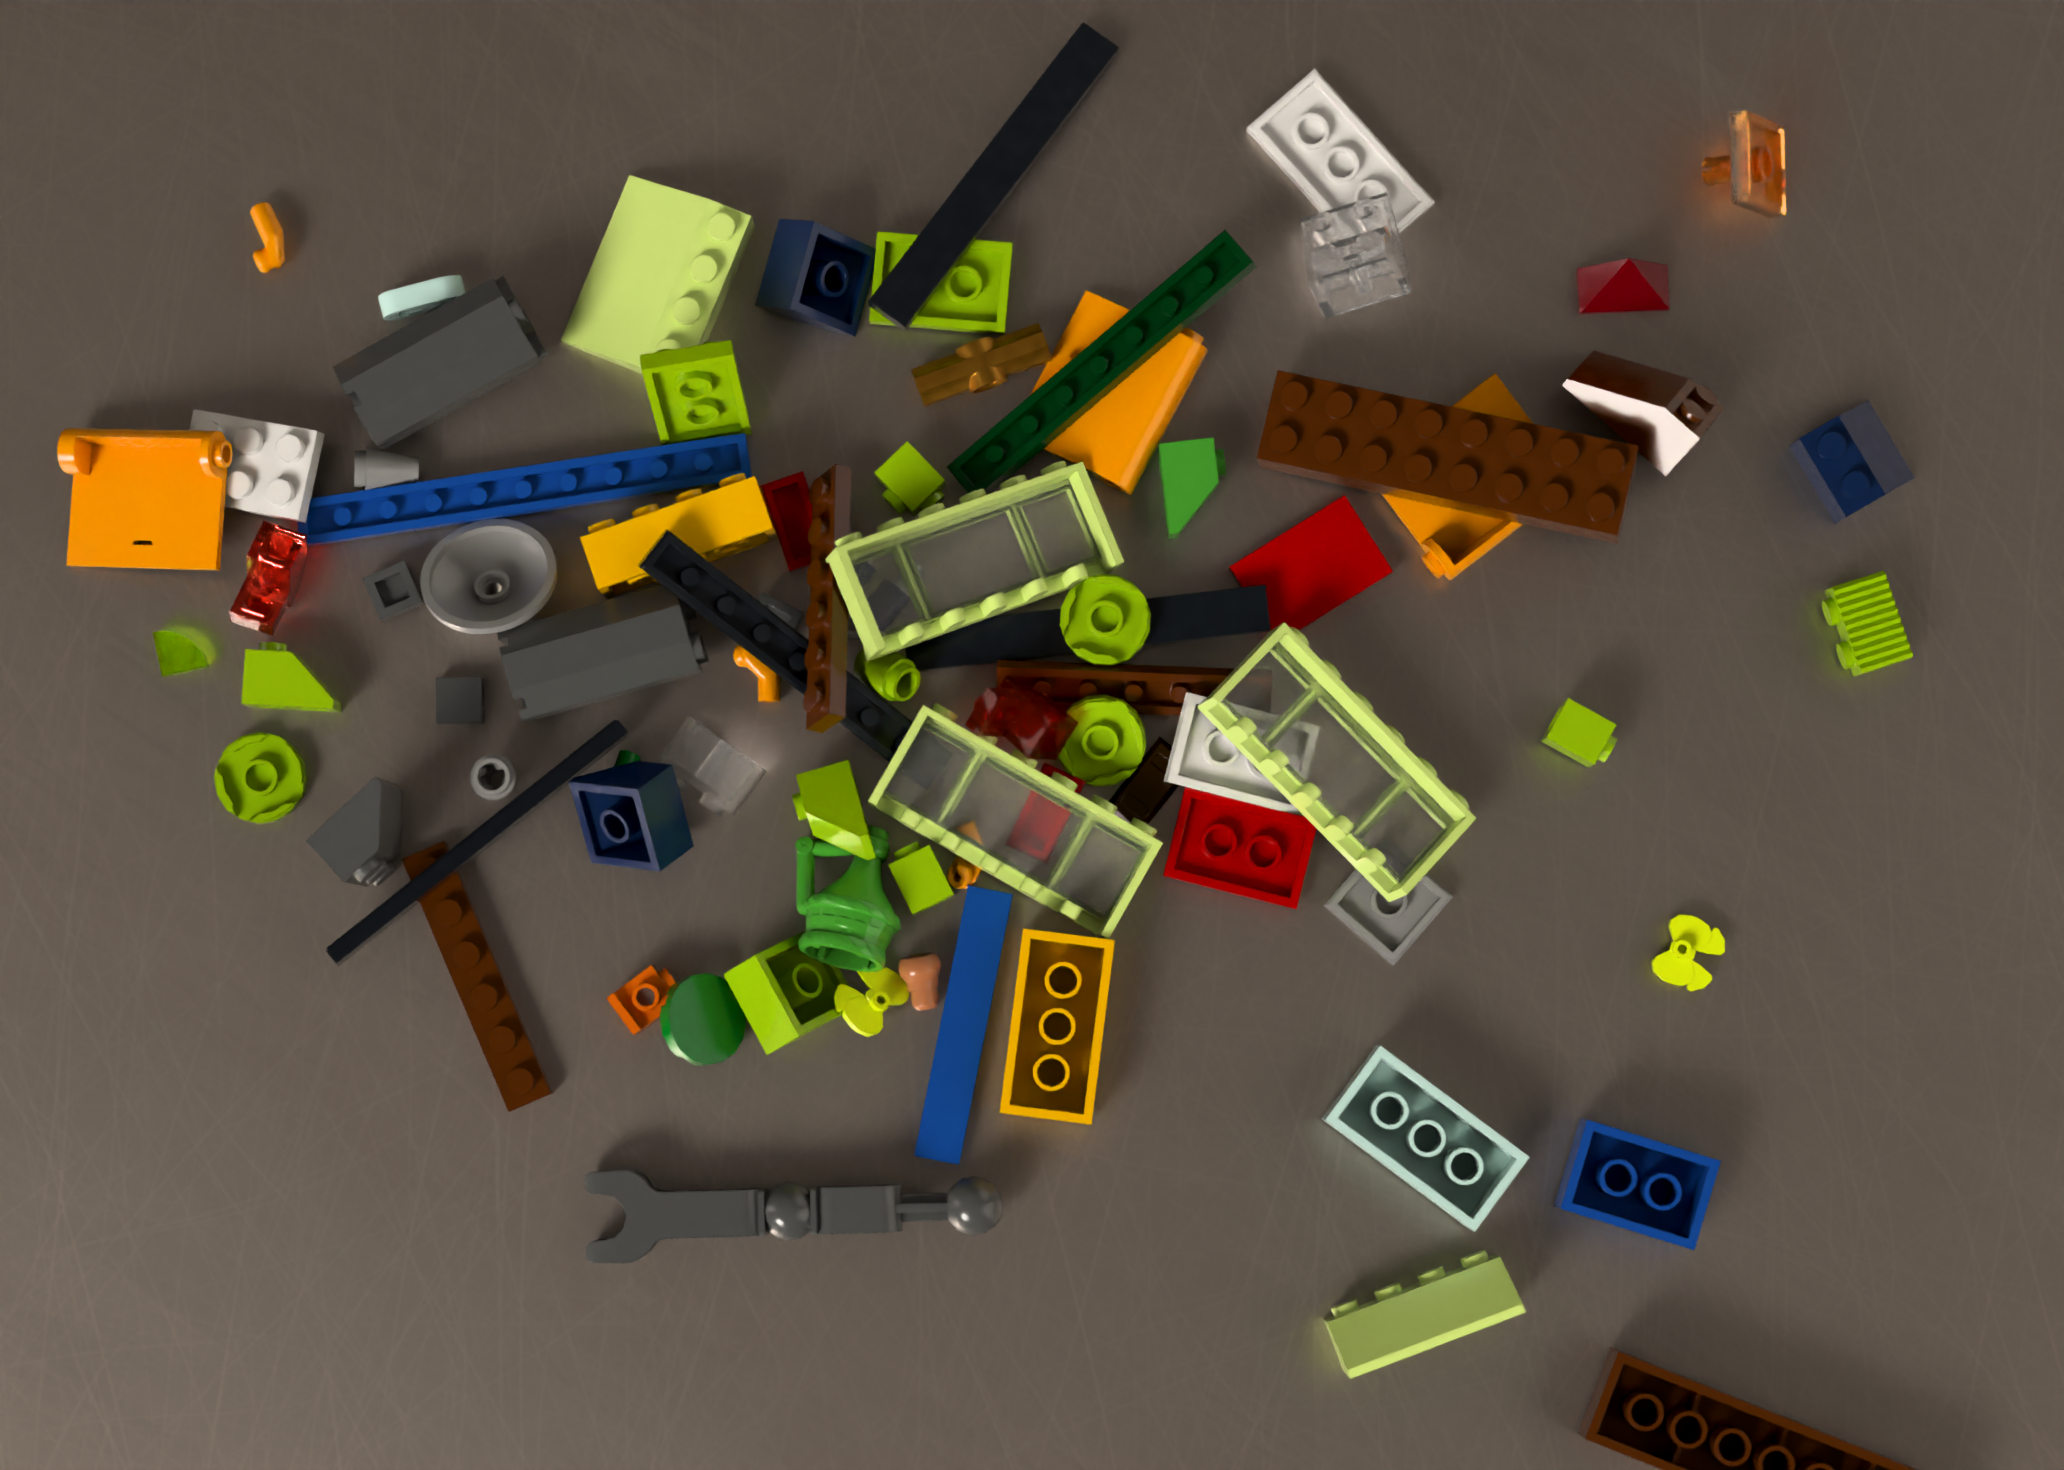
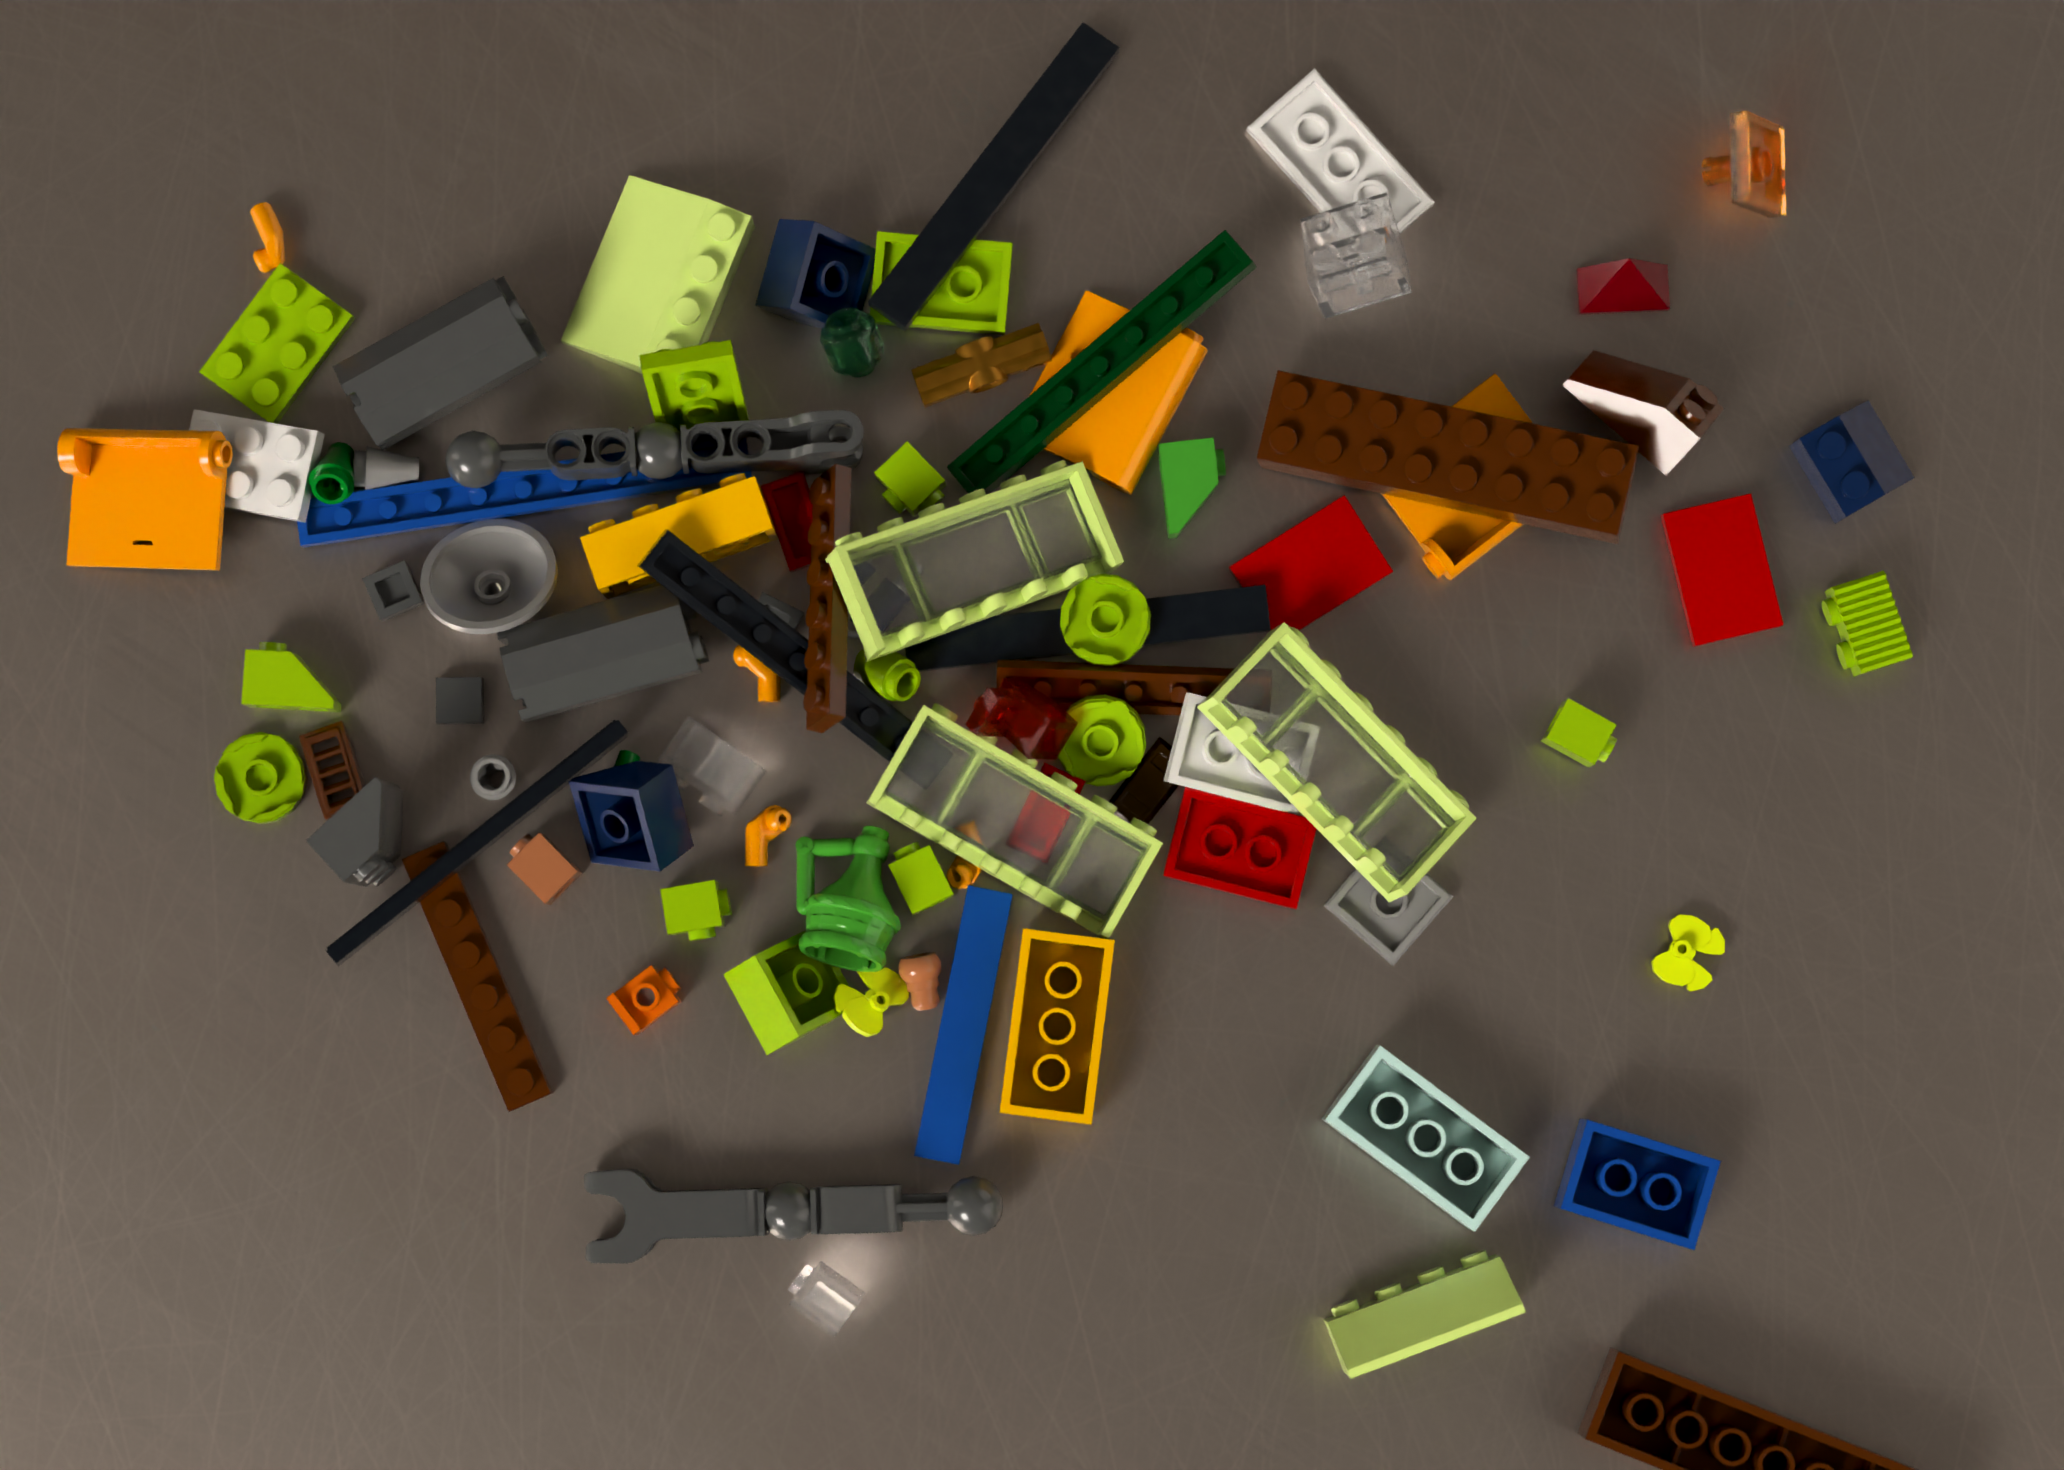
(178, 654): clear neon green tile -> none
(272, 580): clear red brick -> none
(277, 344): none -> lime plate
(318, 774): none -> reddish brown slope
(334, 475): none -> green cone
(420, 297): light aqua beam -> none
(542, 867): none -> nougat brick
(661, 450): none -> dark grey piece
(695, 909): none -> lime brick
(702, 1019): green tile -> none
(761, 831): none -> light orange arm
(825, 1297): none -> clear brick
(834, 808): lime slope -> none
(852, 342): none -> clear green head
(1721, 570): none -> red tile

